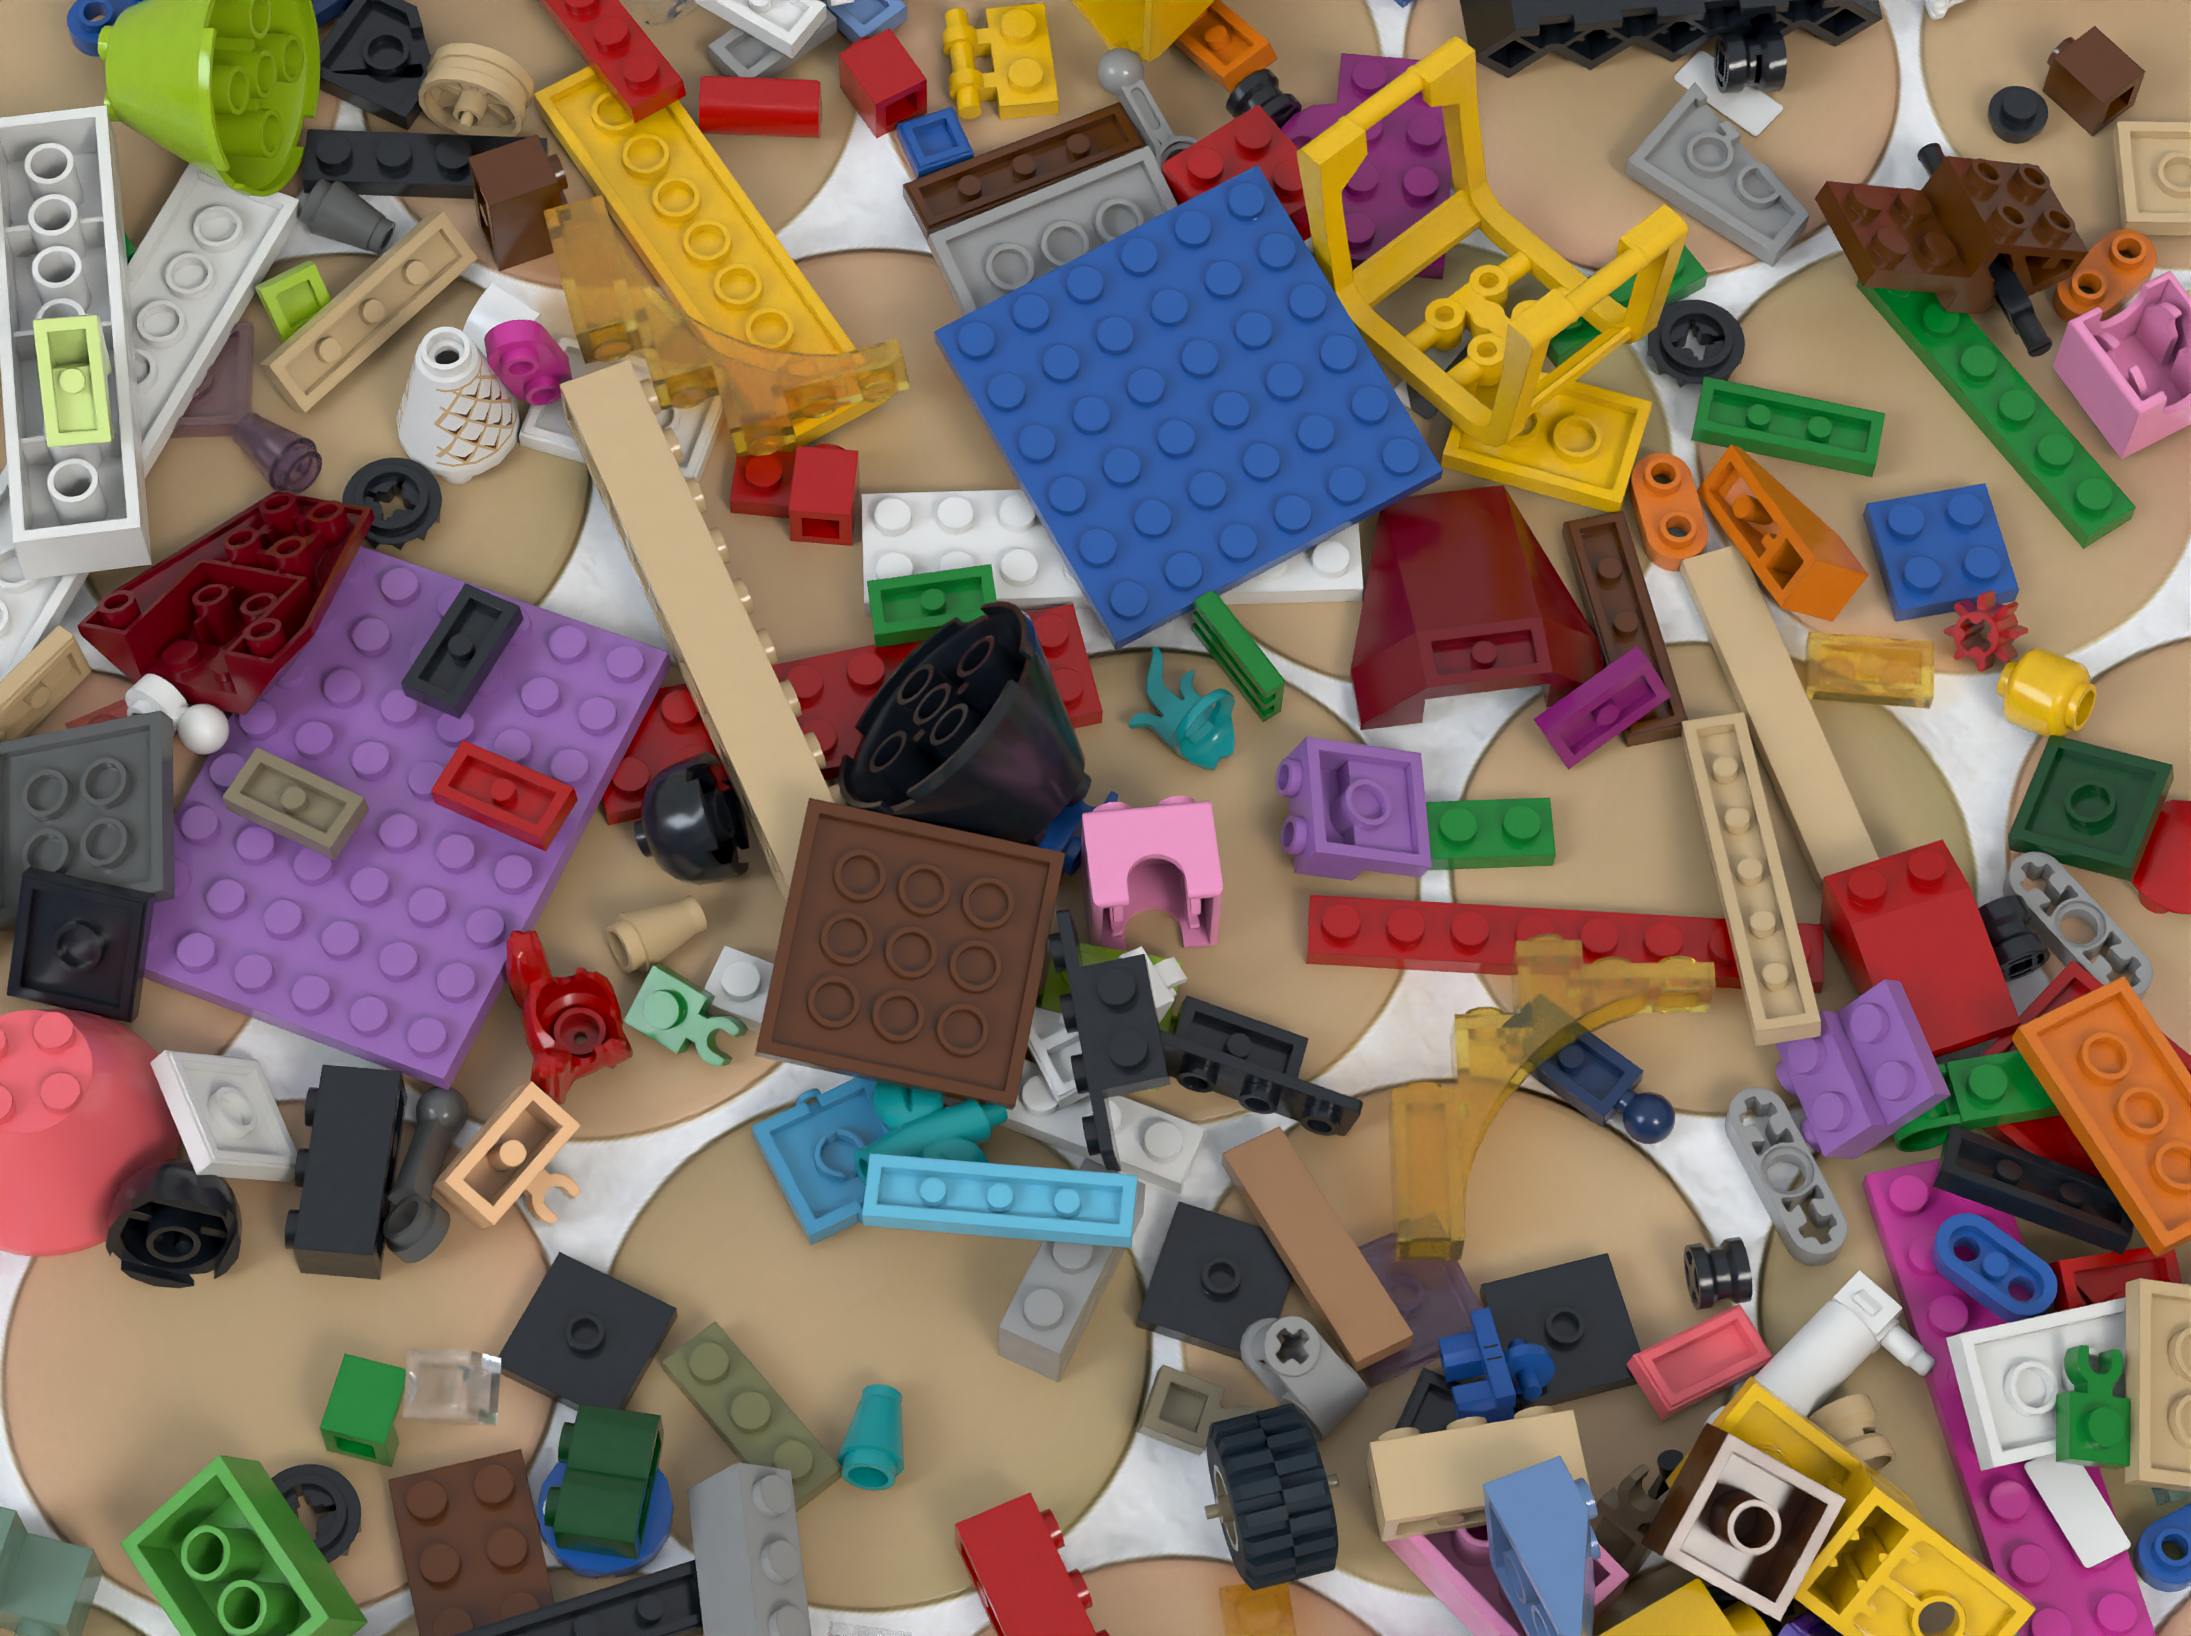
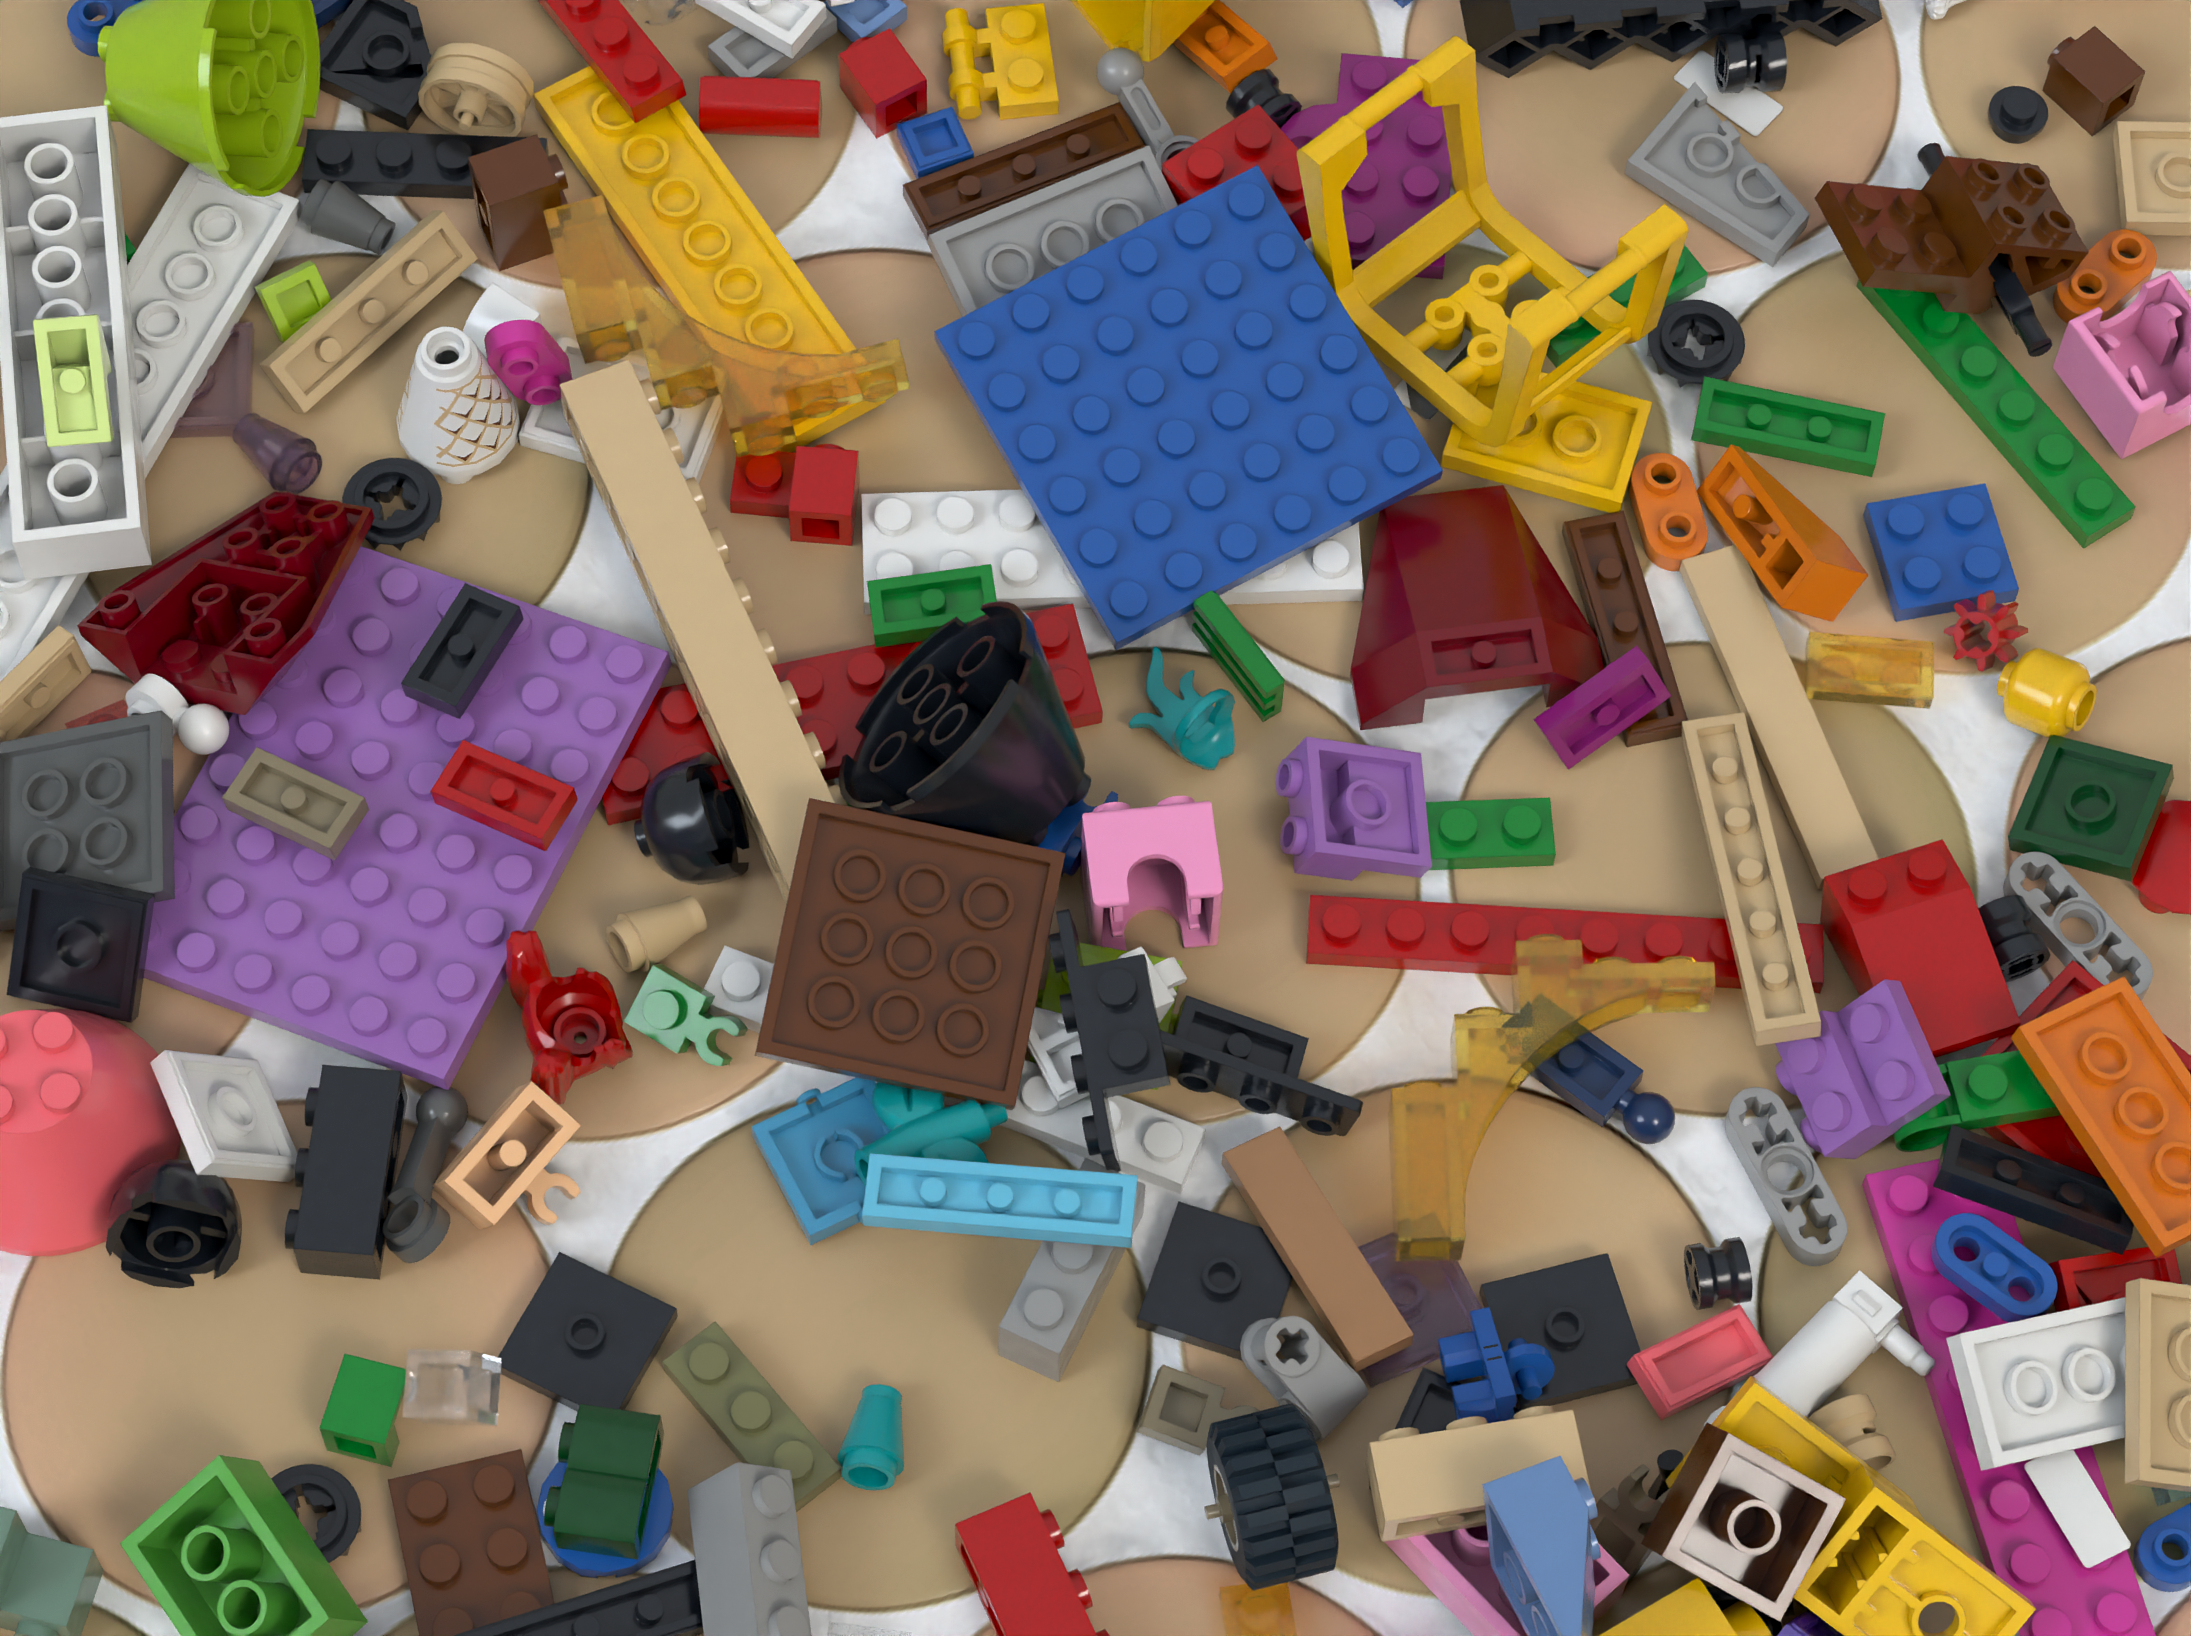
(2090, 1420): green plate -> none

